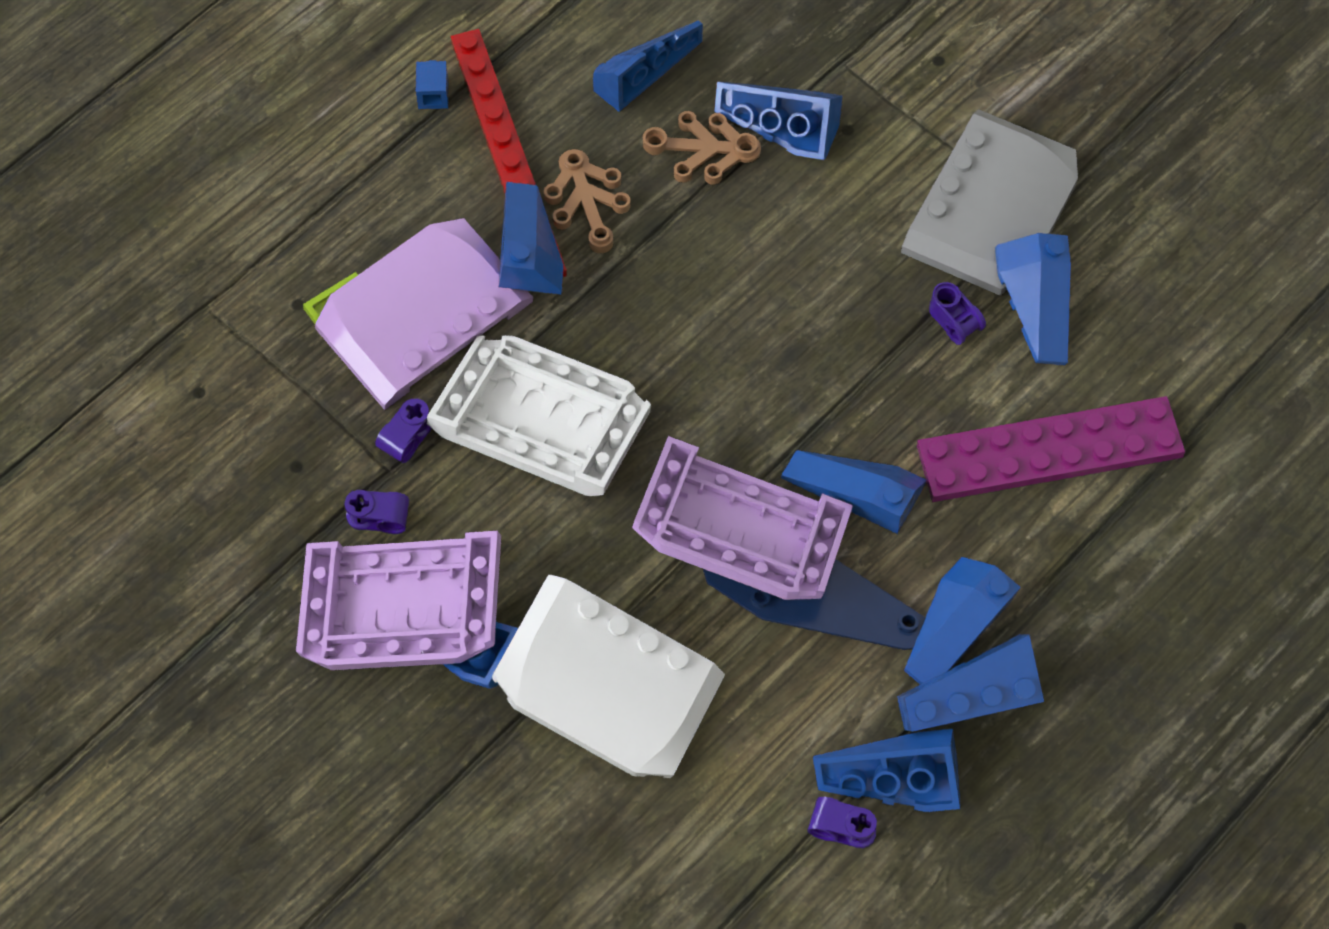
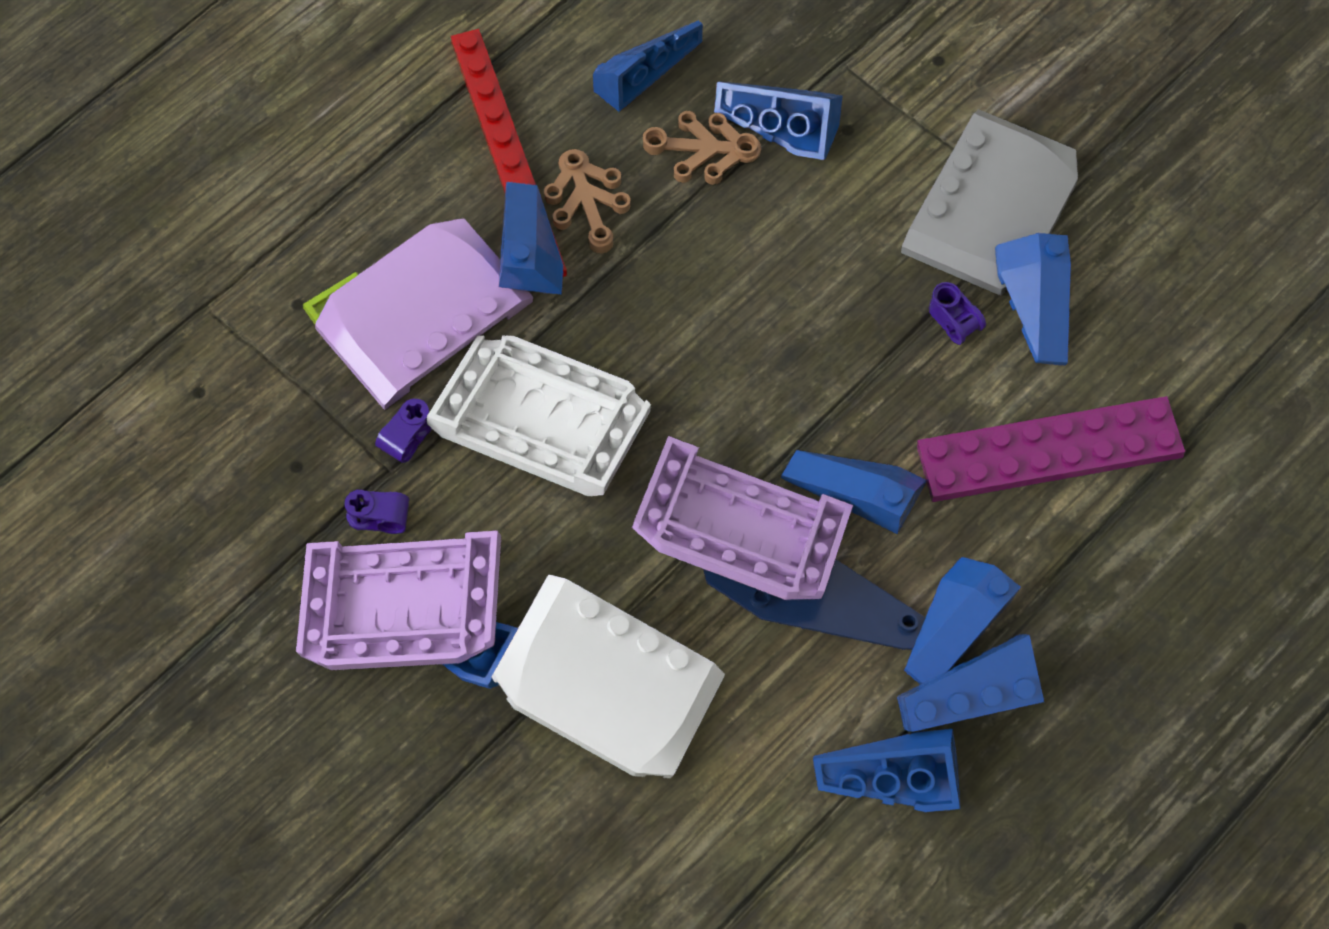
(432, 84): blue brick -> none
(838, 823): dark purple piece -> none

